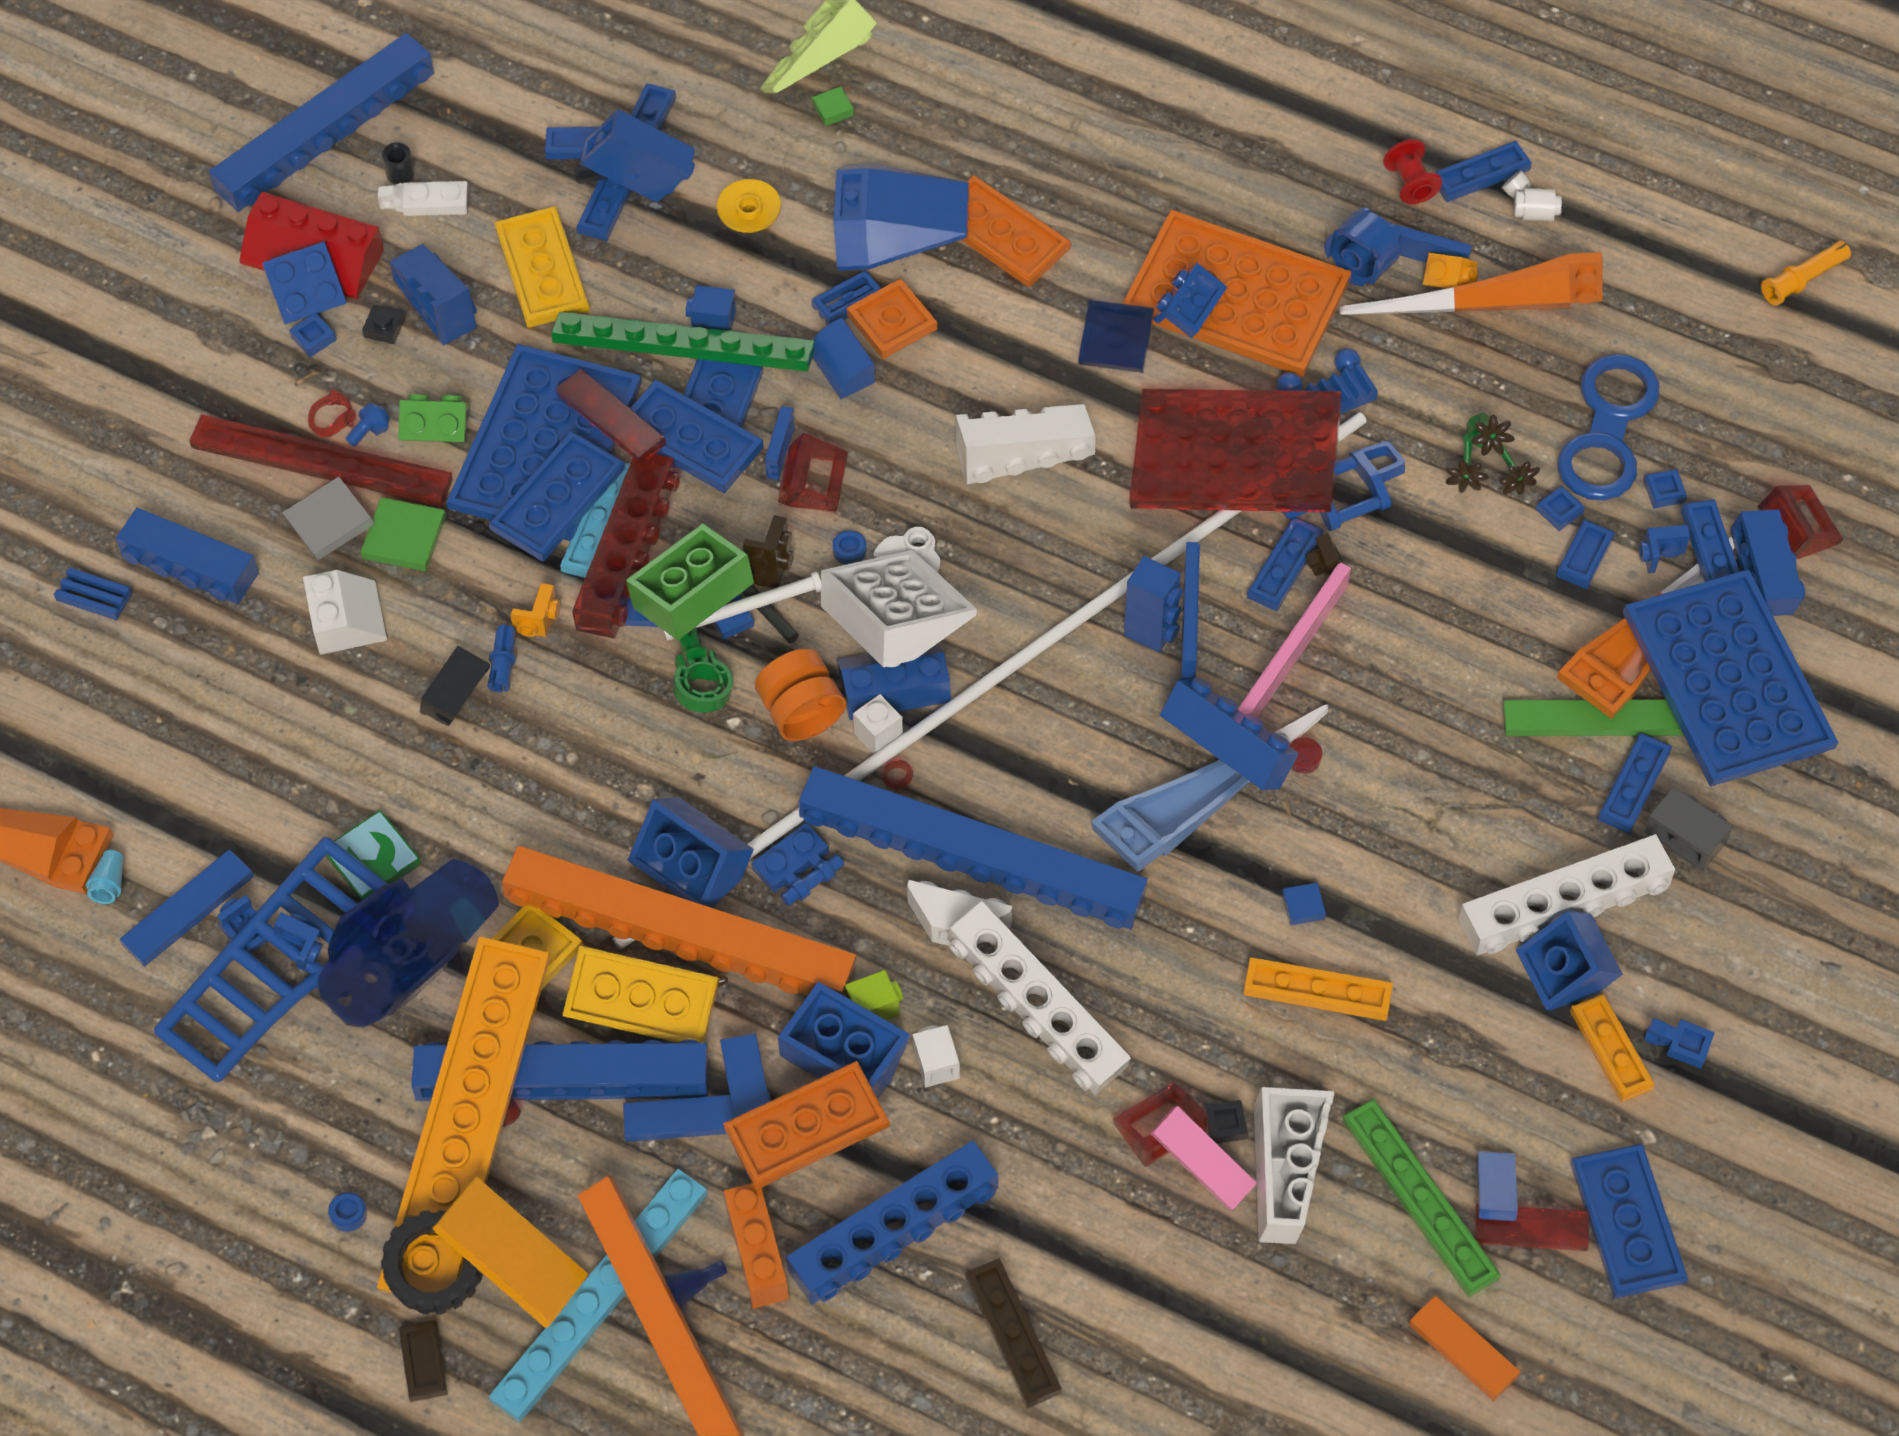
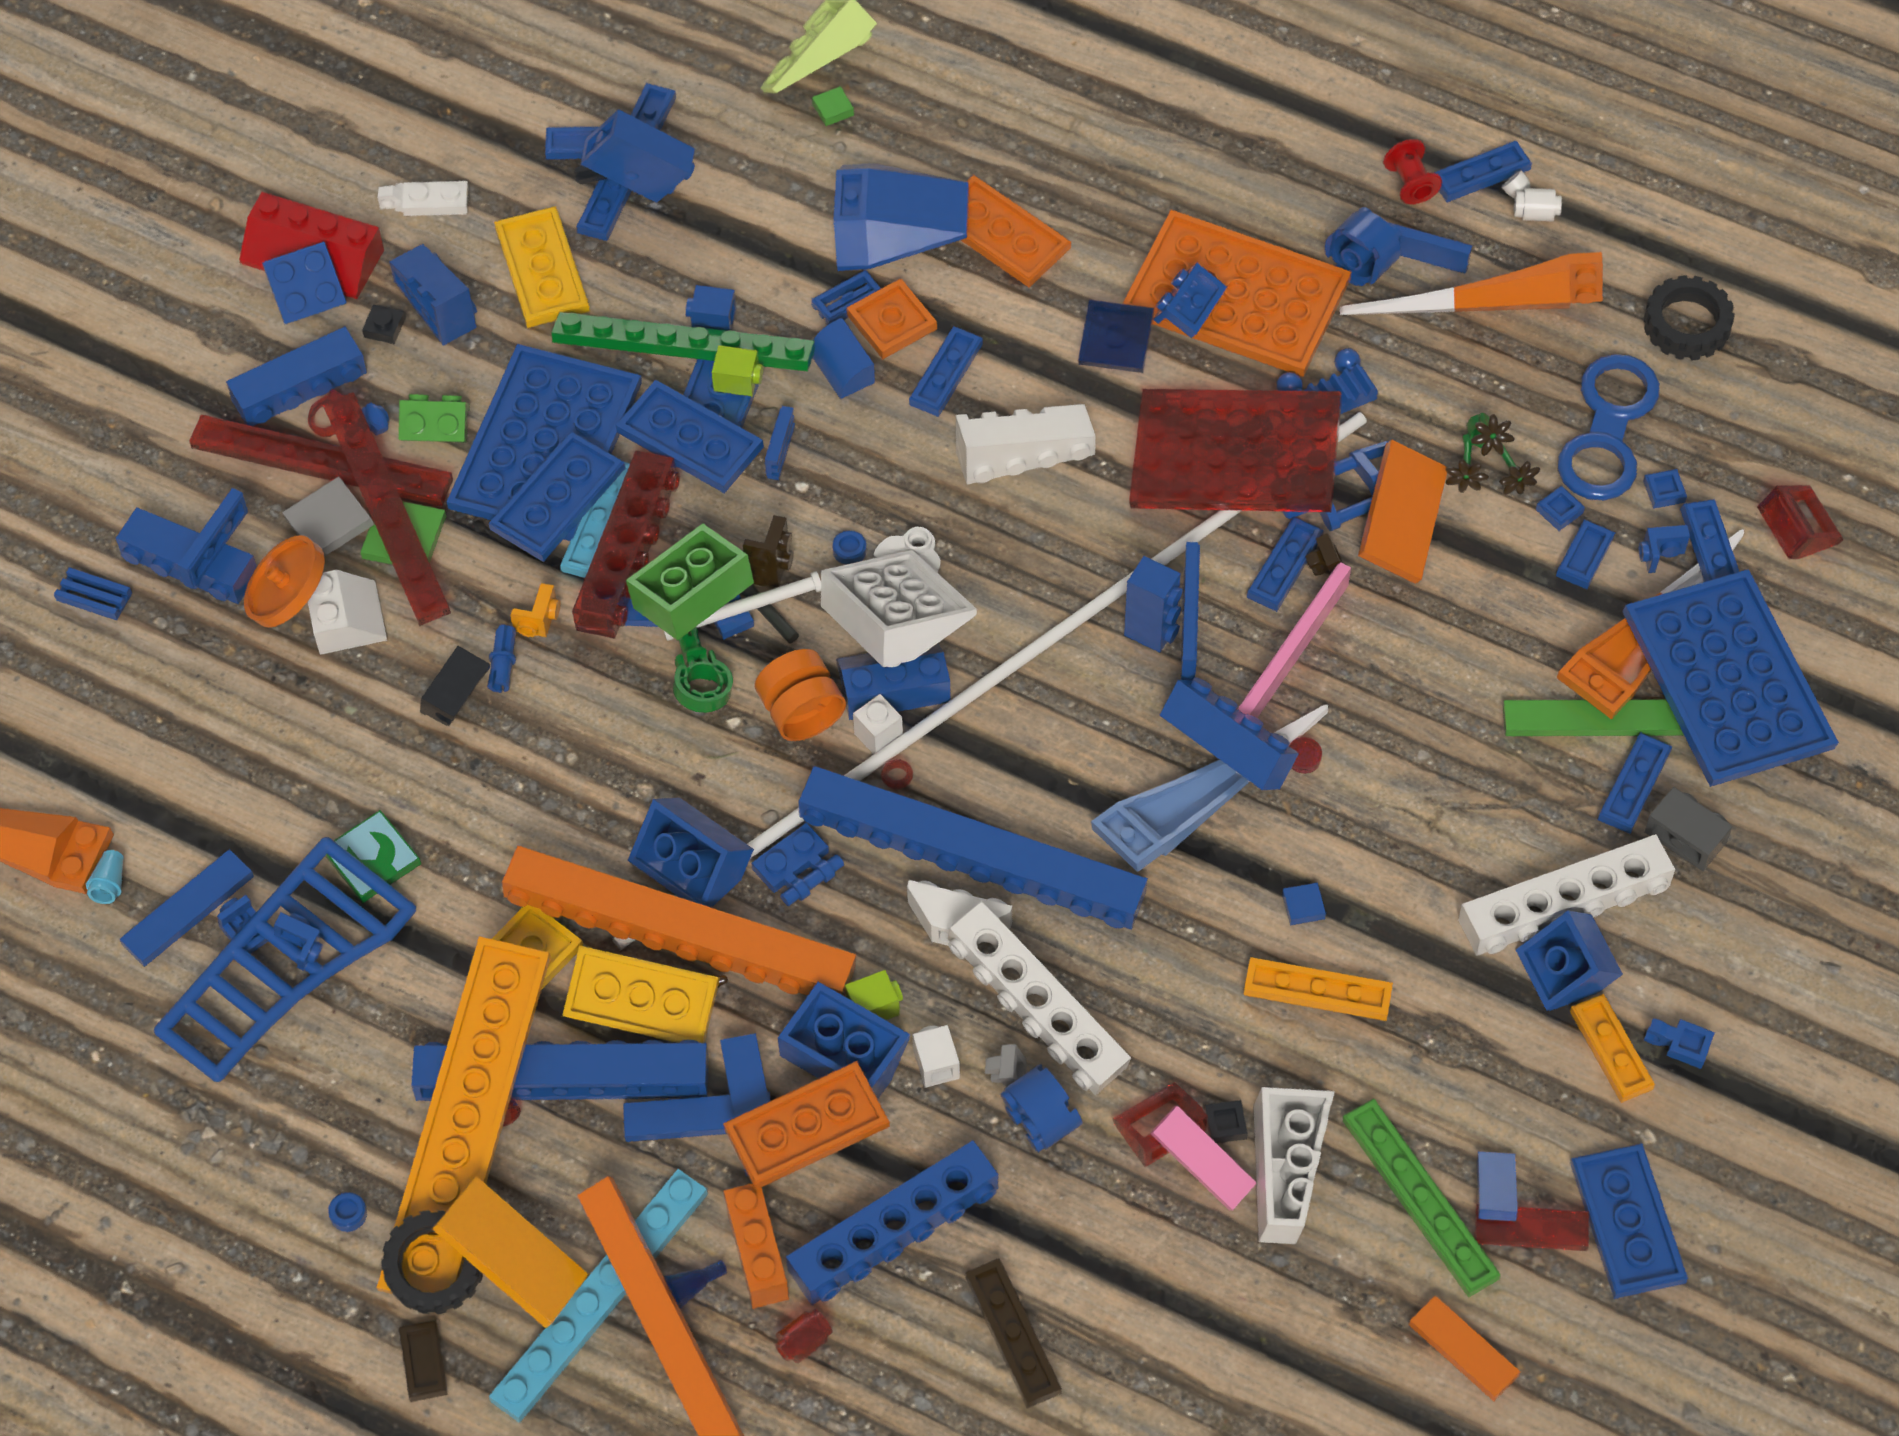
(212, 538): none -> blue tile
(284, 581): none -> orange piece
(296, 377): none -> blue brick
(312, 335): blue tile -> none
(322, 122): blue brick -> none
(386, 509): none -> clear red plate
(398, 163): black beam -> none
(402, 940): clear blue piece -> none
(611, 416): clear red tile -> none
(736, 371): none -> lime brick
(748, 196): yellow dish -> none
(796, 469): clear red tile -> none
(803, 1336): none -> clear red brick
(946, 371): none -> blue tile
(1007, 1066): none -> light grey tile
(1041, 1107): none -> blue brick
(1403, 511): none -> orange tile
(1449, 271): light orange bracket -> none
(1685, 344): none -> black tyre
(1765, 550): blue brick -> none
(1795, 278): light orange pin -> none

